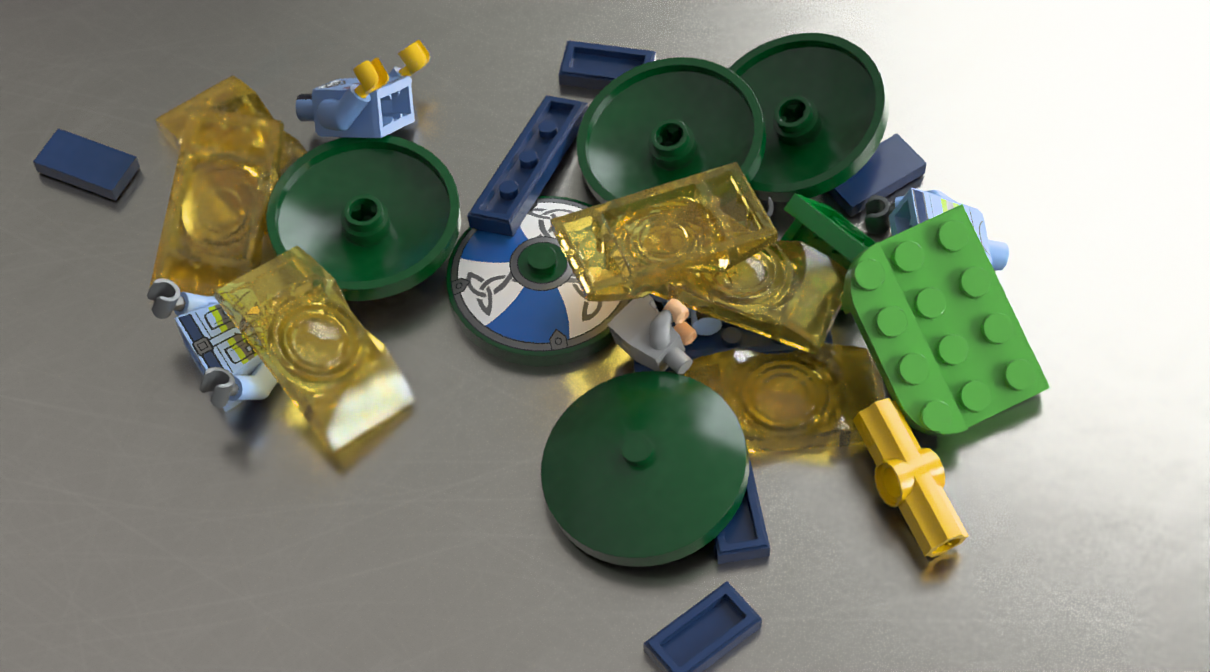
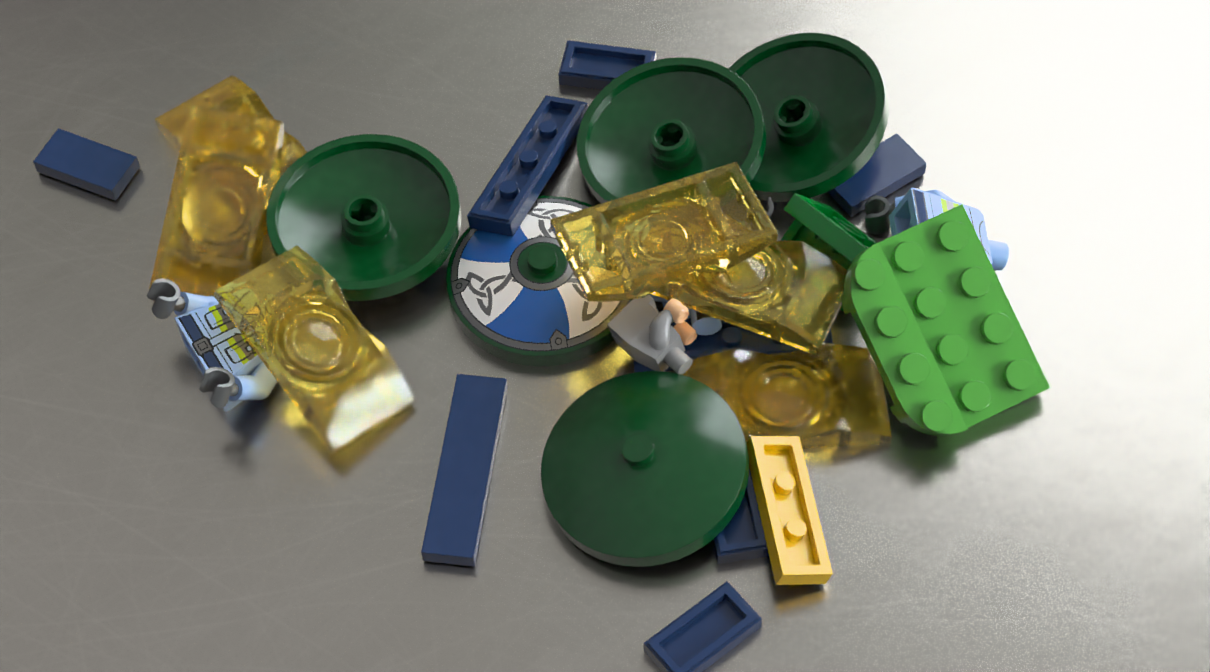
(367, 104): medium blue torso -> none
(465, 470): none -> dark blue tile
(788, 511): none -> yellow plate
(910, 478): yellow piece -> none

